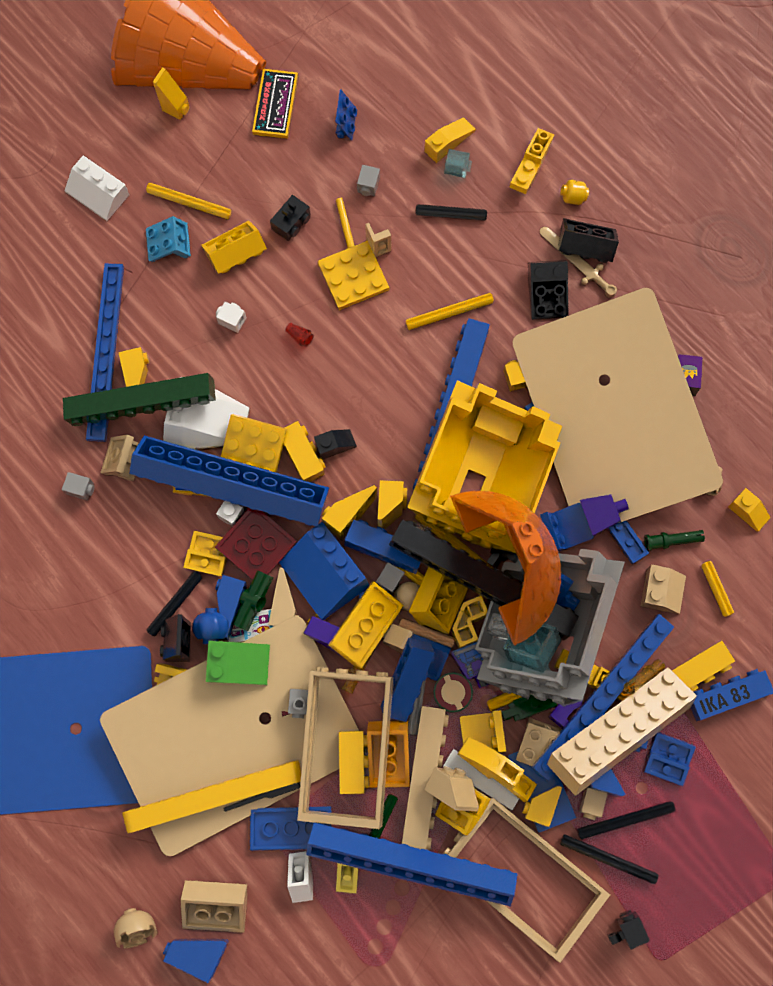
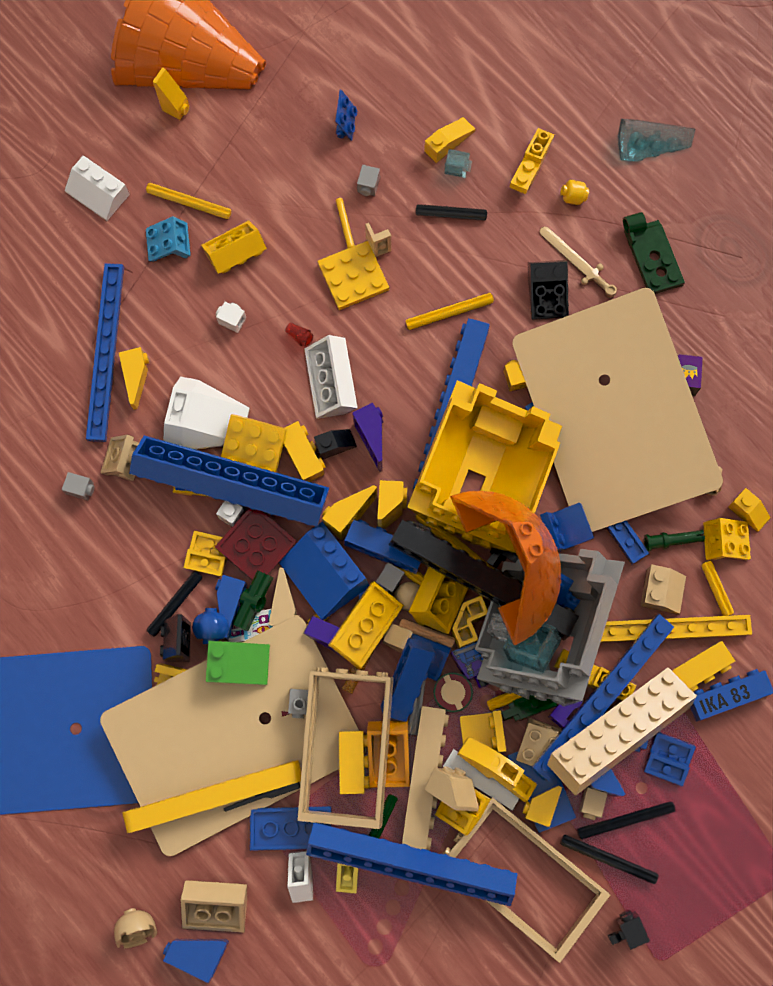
(139, 399): dark green brick -> none
(275, 103): tile -> none
(290, 218): black brick -> none
(330, 377): none -> white slope
(369, 426): none -> dark purple slope
(588, 240): black slope -> none
(602, 512): dark purple torso -> none
(645, 139): none -> clear light blue wedge
(645, 676): clear yellow pin -> none
(647, 239): none -> dark green hinge
(683, 628): none -> yellow plate
(726, 539): none -> yellow bracket

